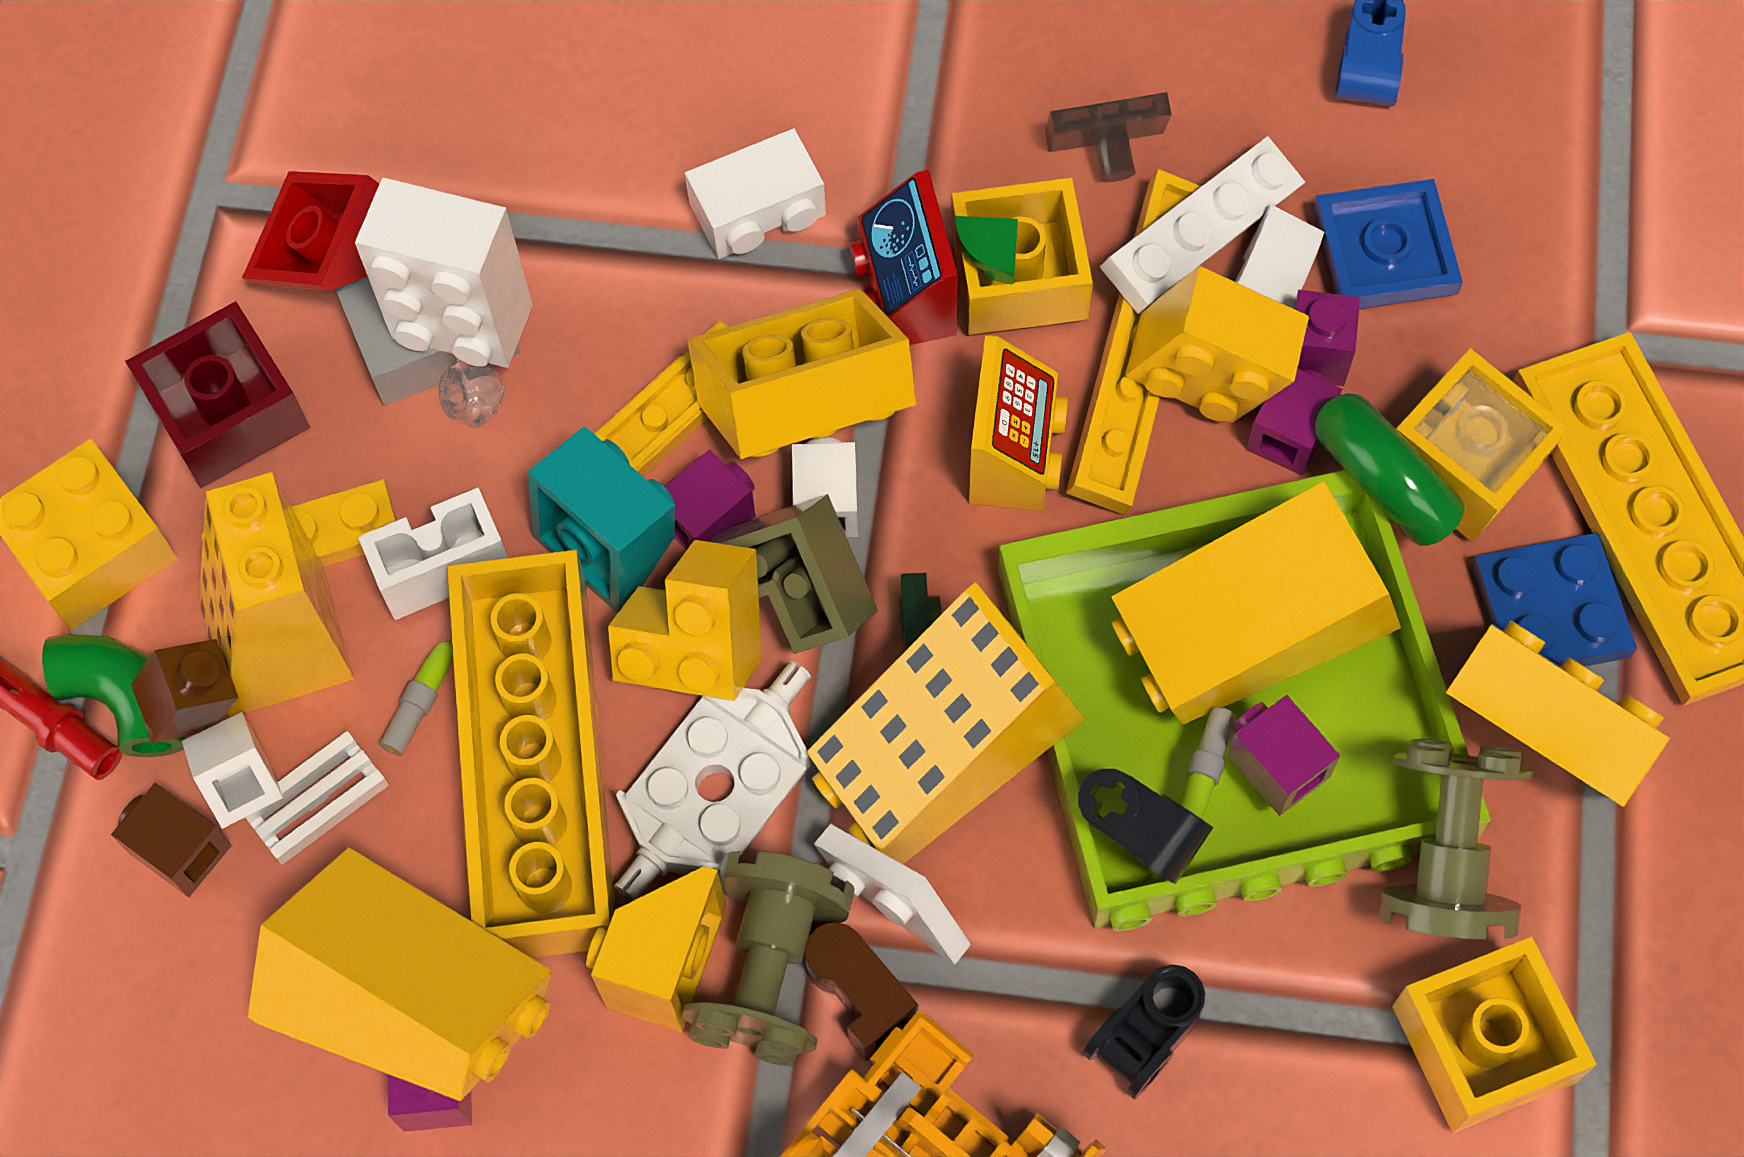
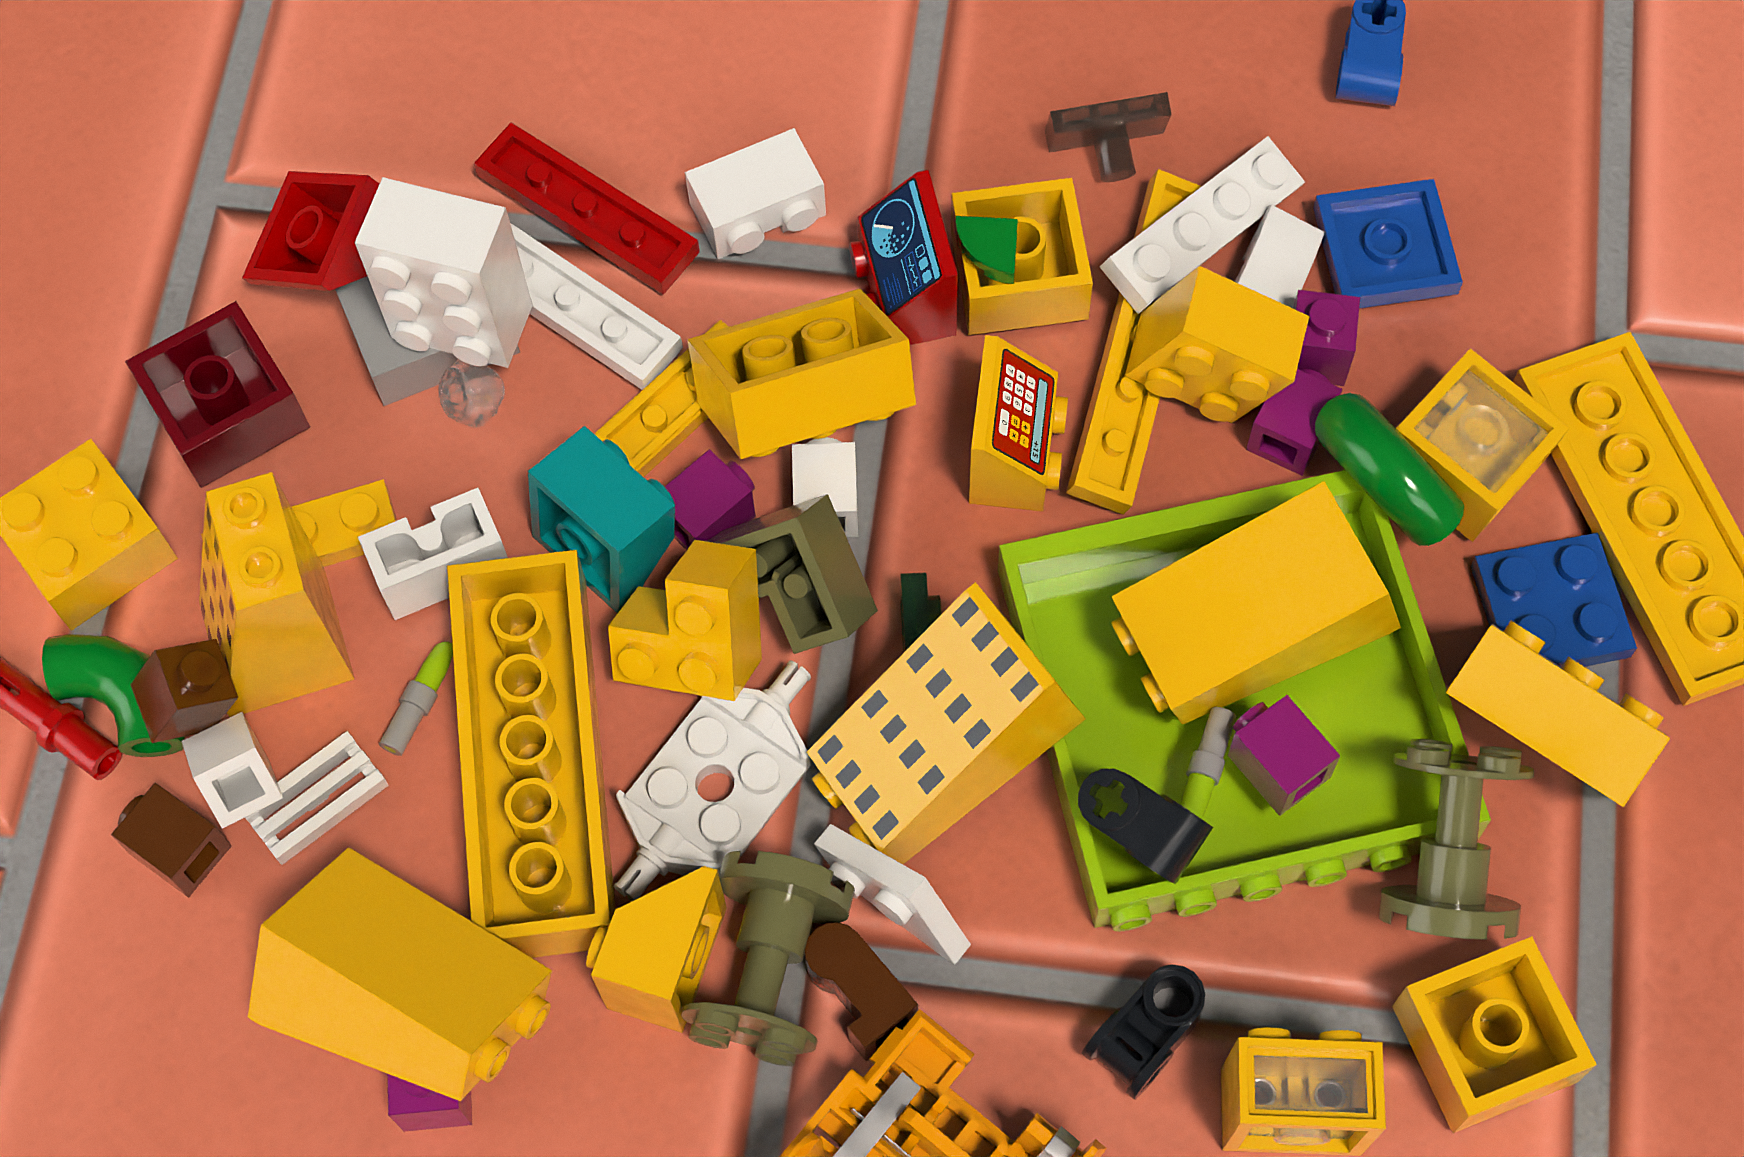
(587, 208): none -> red plate
(594, 315): none -> white plate
(1302, 1093): none -> yellow piece

